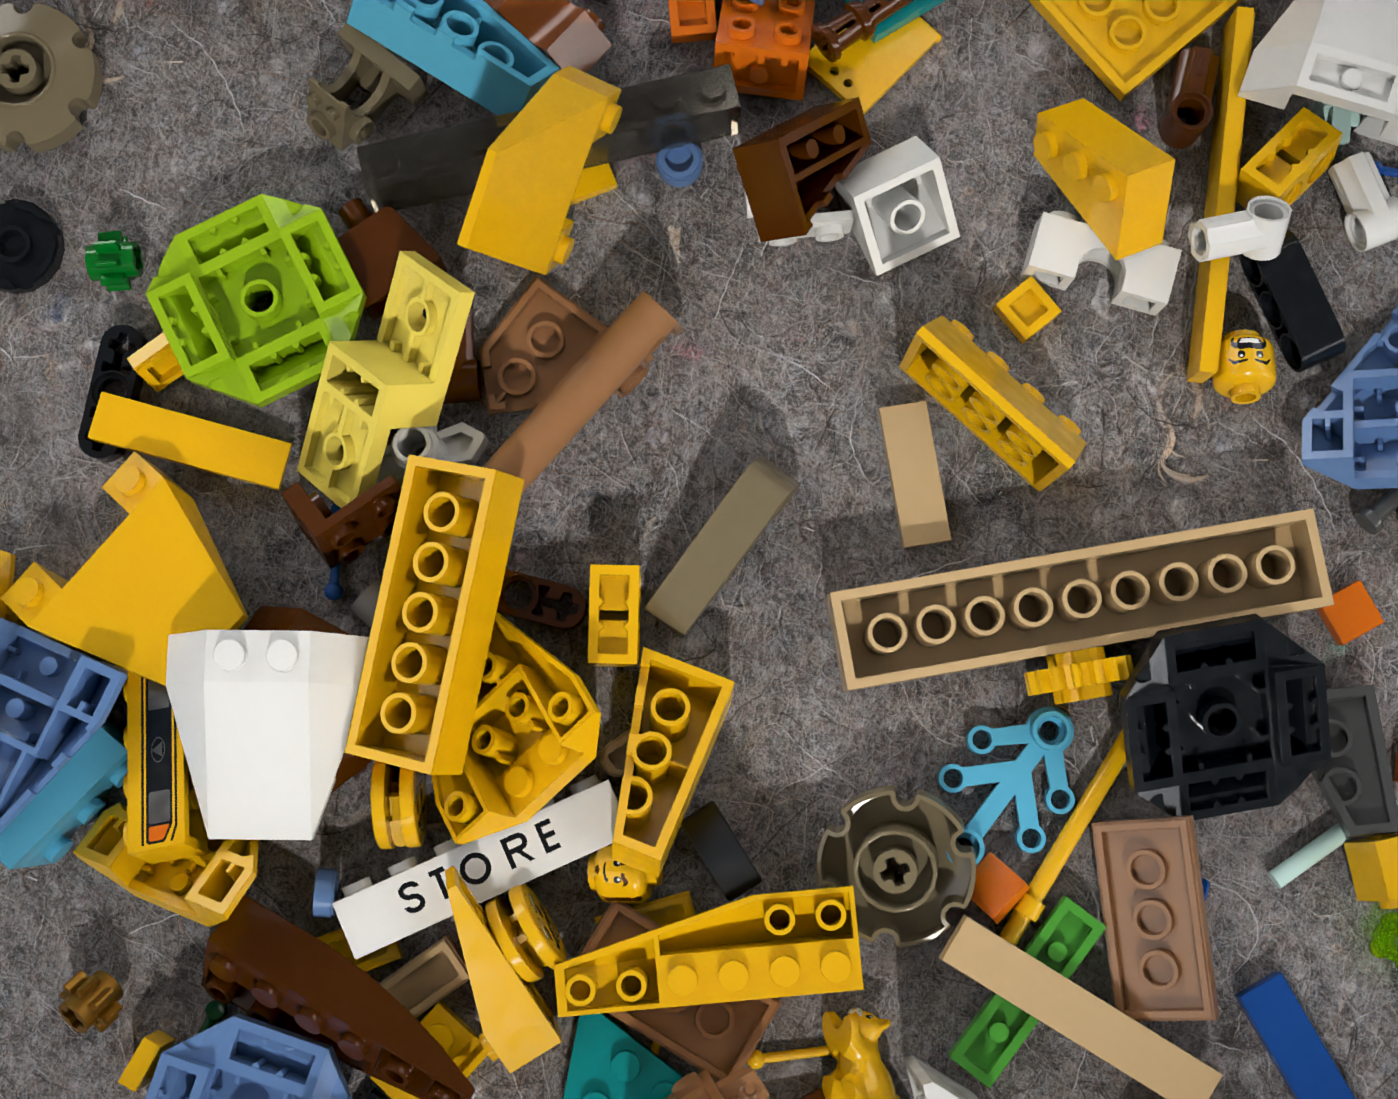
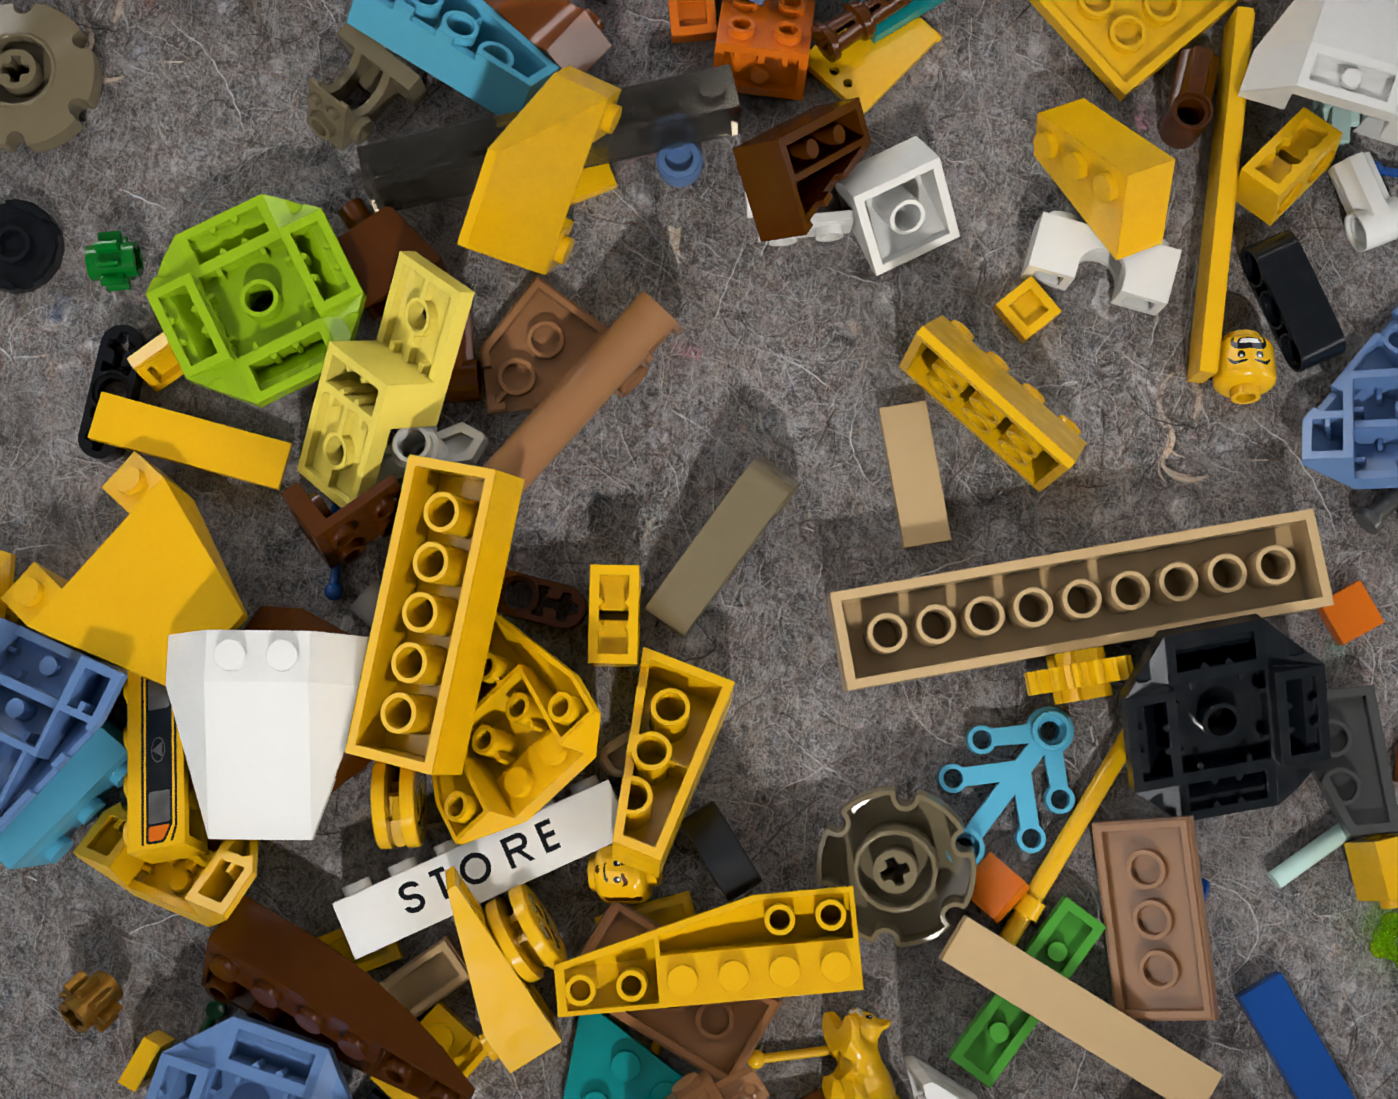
(325, 892): medium blue tile -> none
(1251, 232): white piece -> none

